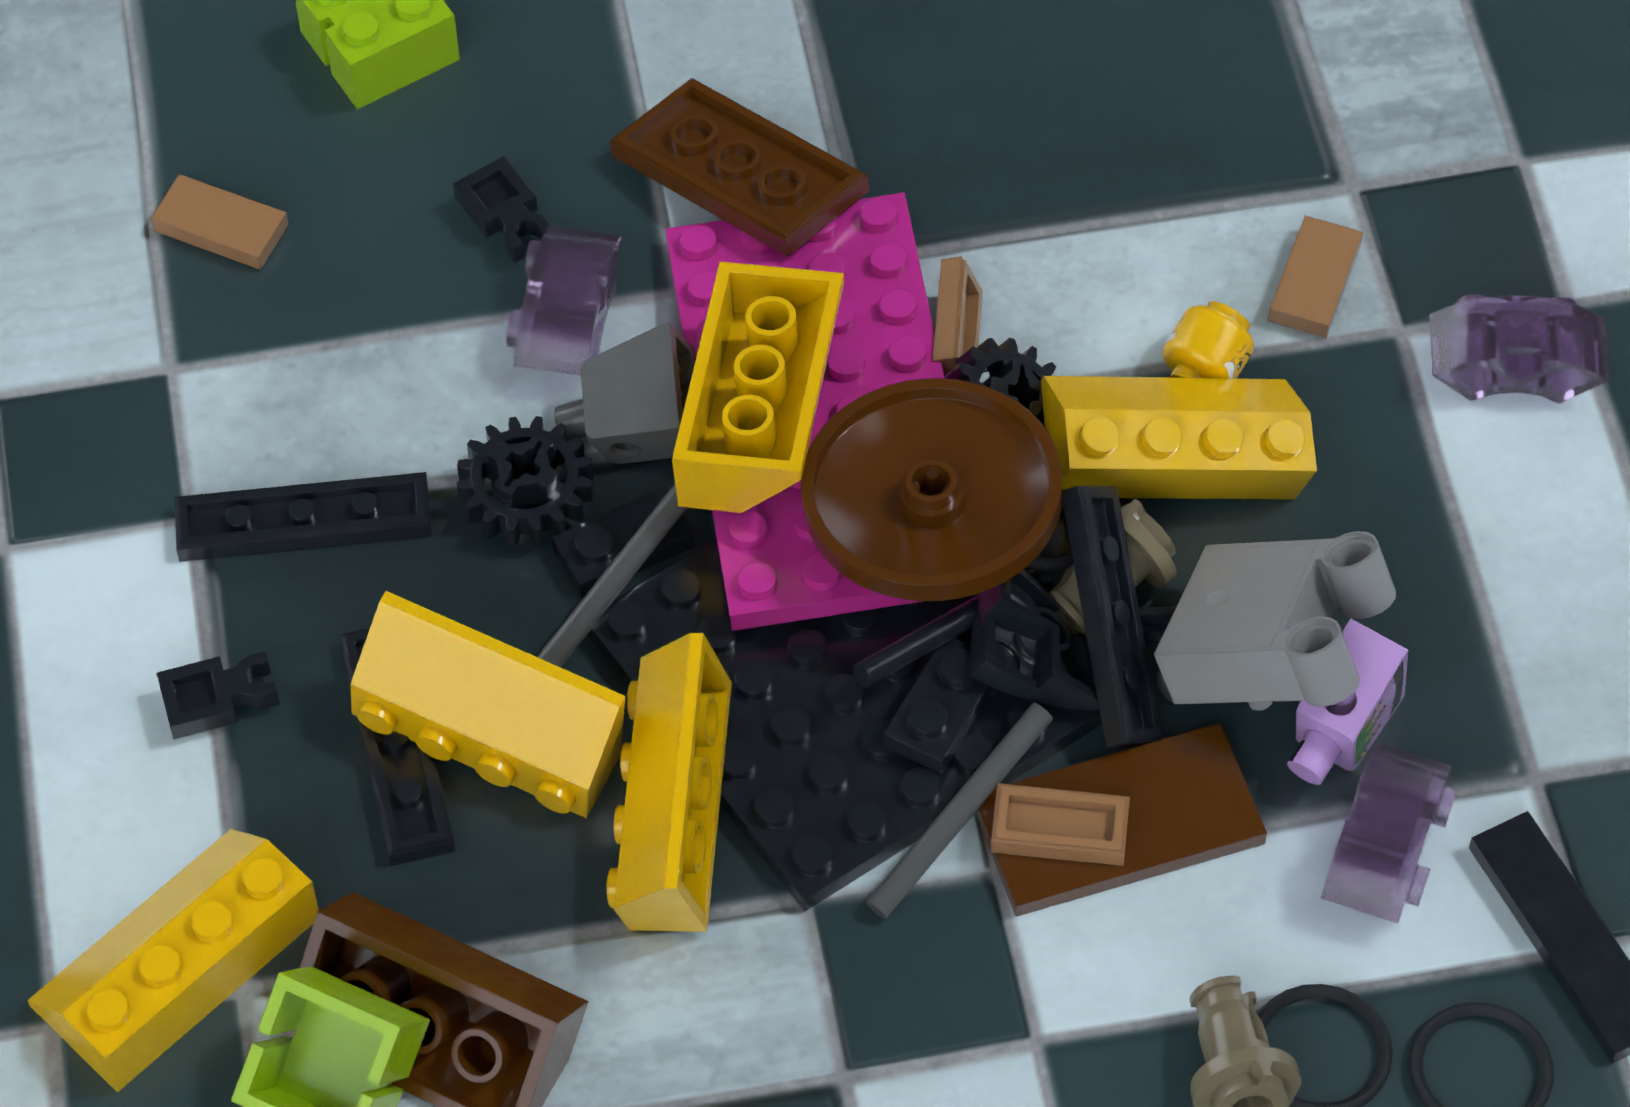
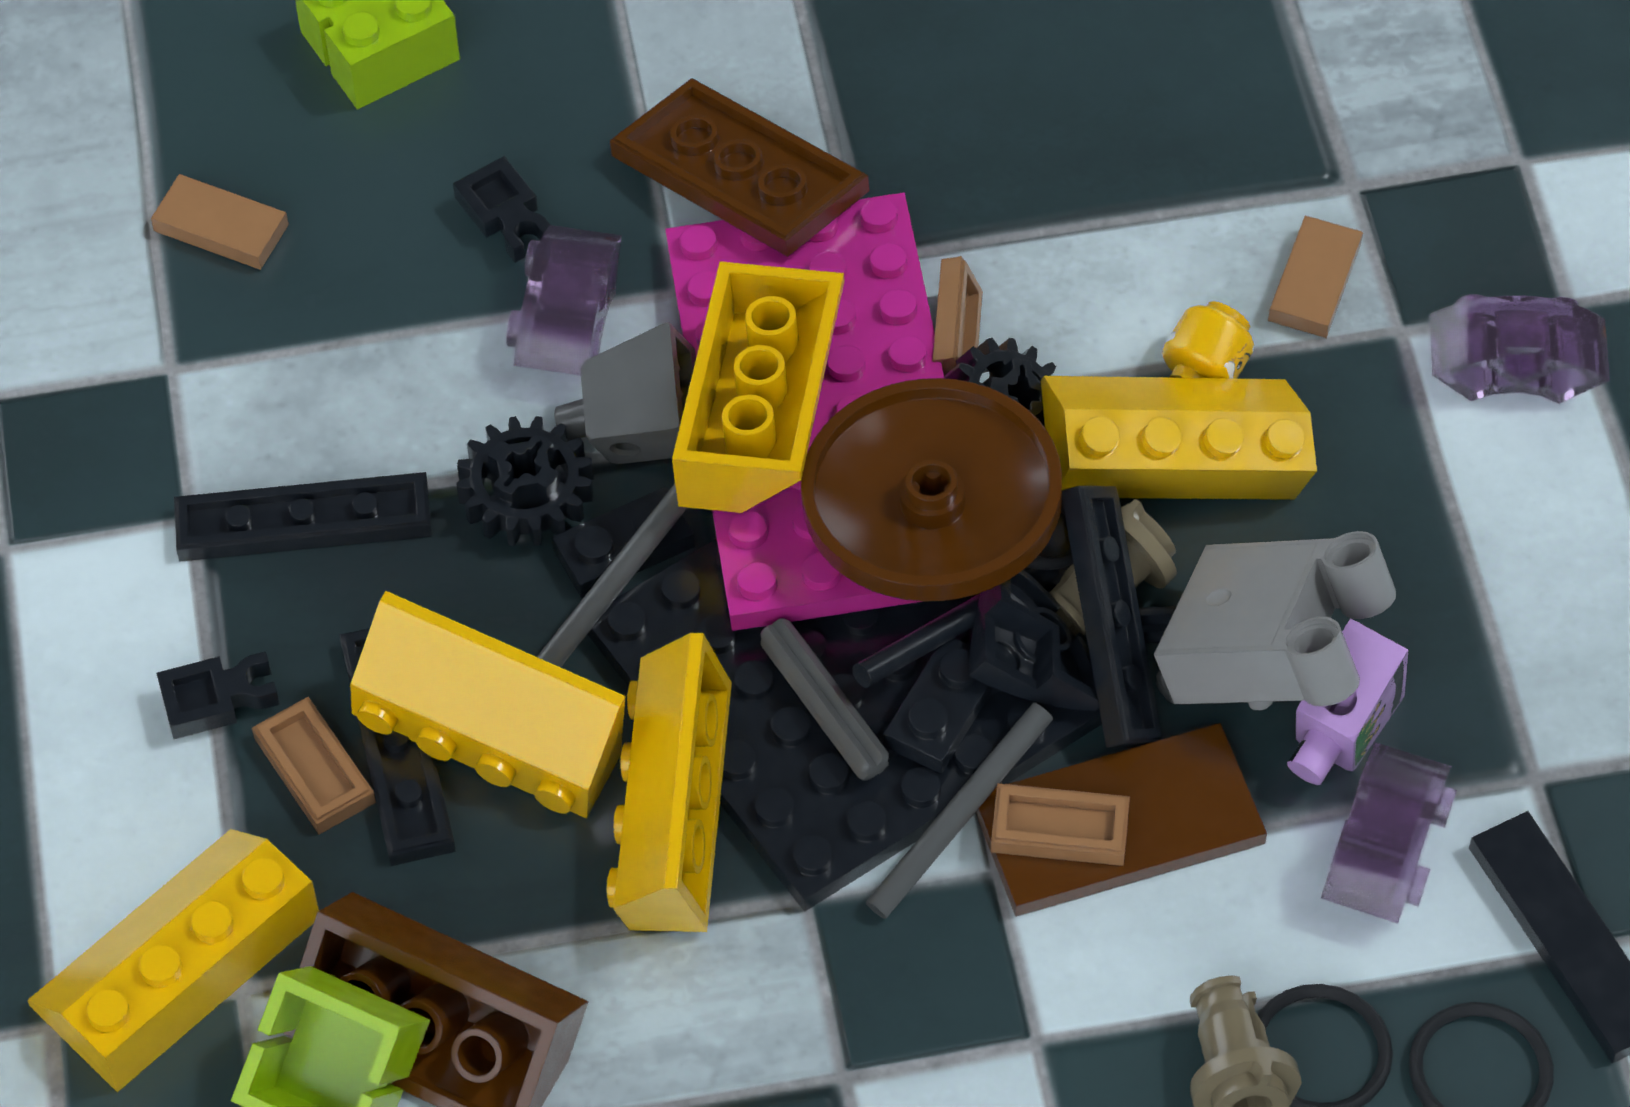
(313, 765): none -> medium nougat tile
(824, 699): none -> dark grey axle

